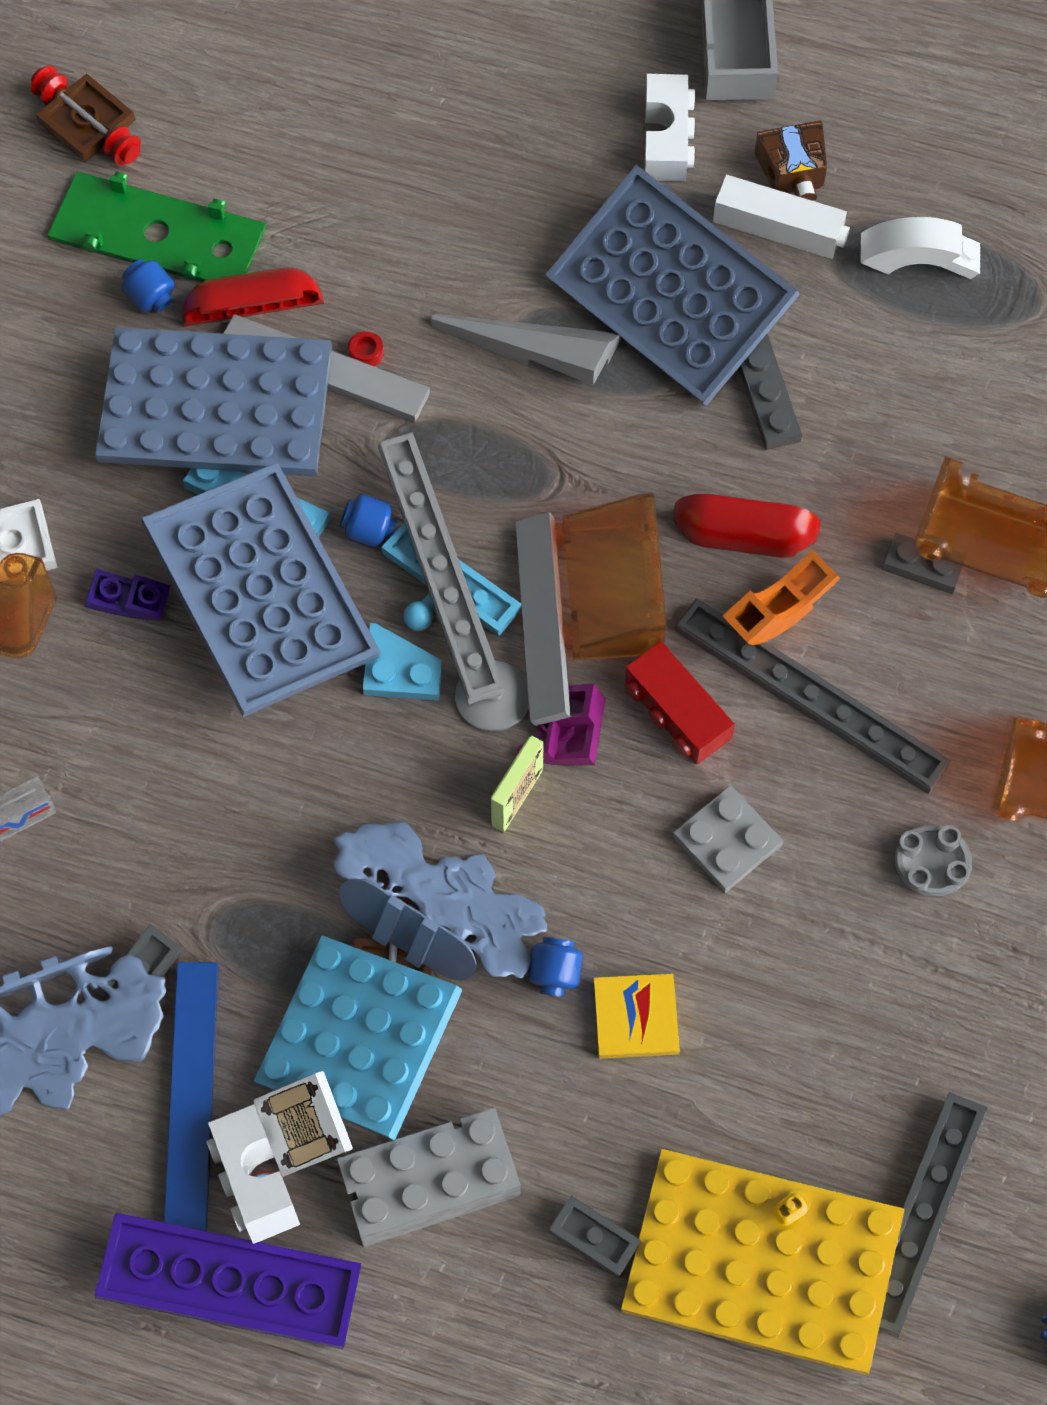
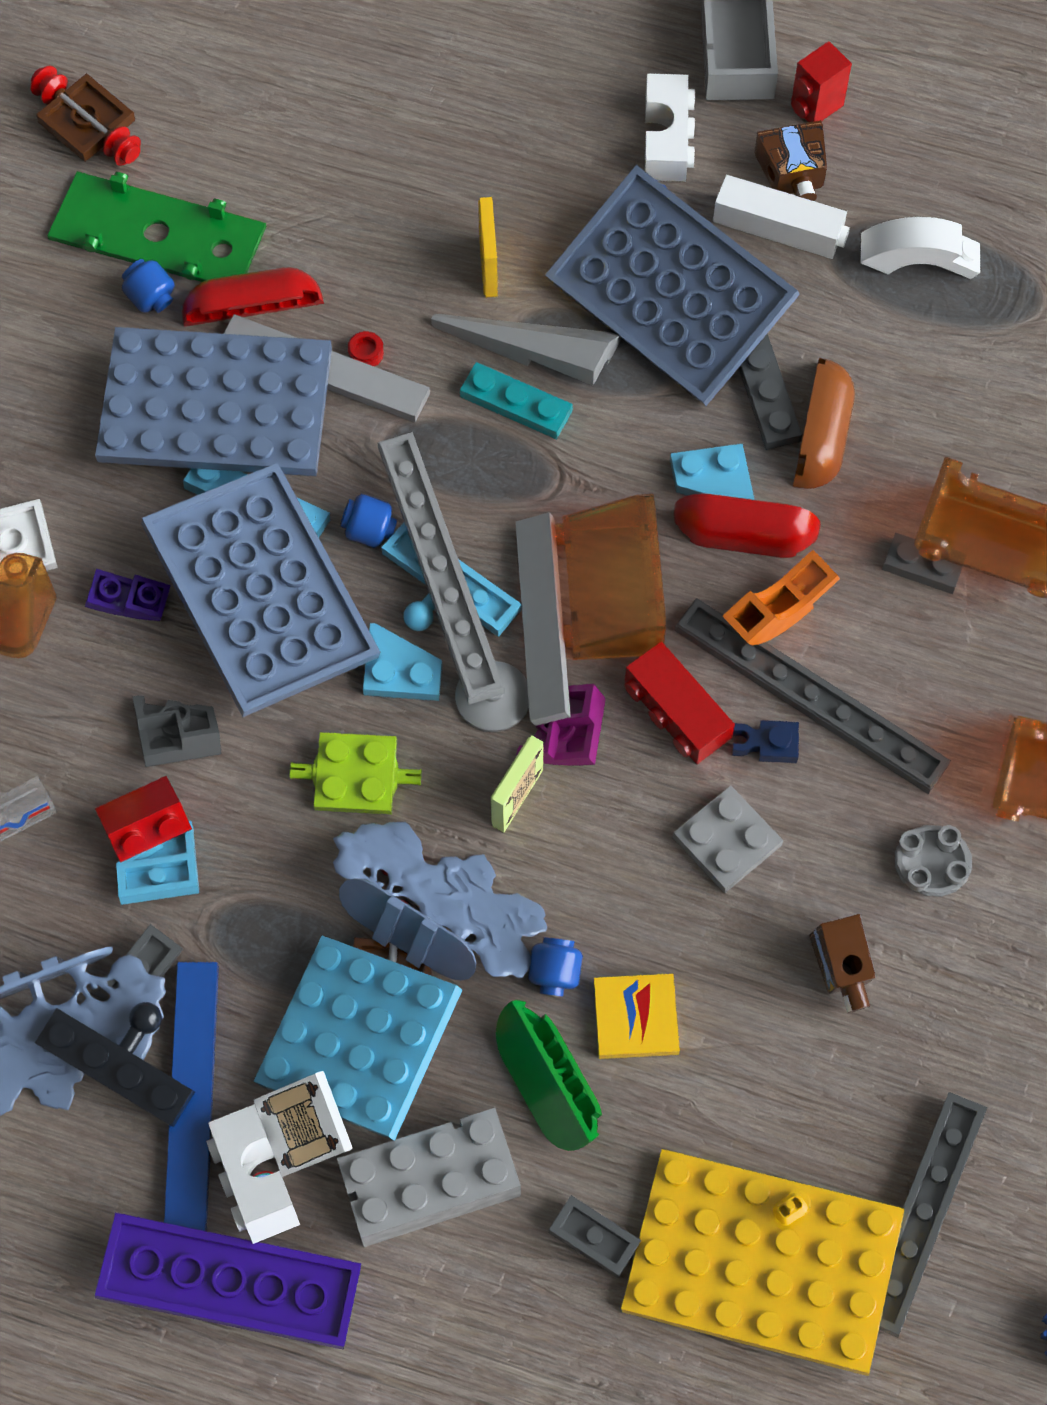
(116, 1064): none -> black plate
(143, 818): none -> red brick
(160, 871): none -> medium azure wing
(176, 731): none -> dark grey slope
(355, 773): none -> lime plate
(488, 247): none -> yellow tile
(516, 400): none -> teal plate
(547, 1077): none -> green brick
(712, 471): none -> medium azure wing
(773, 740): none -> dark blue plate
(820, 83): none -> red brick
(825, 426): none -> dark orange brick
(839, 944): none -> reddish brown torso

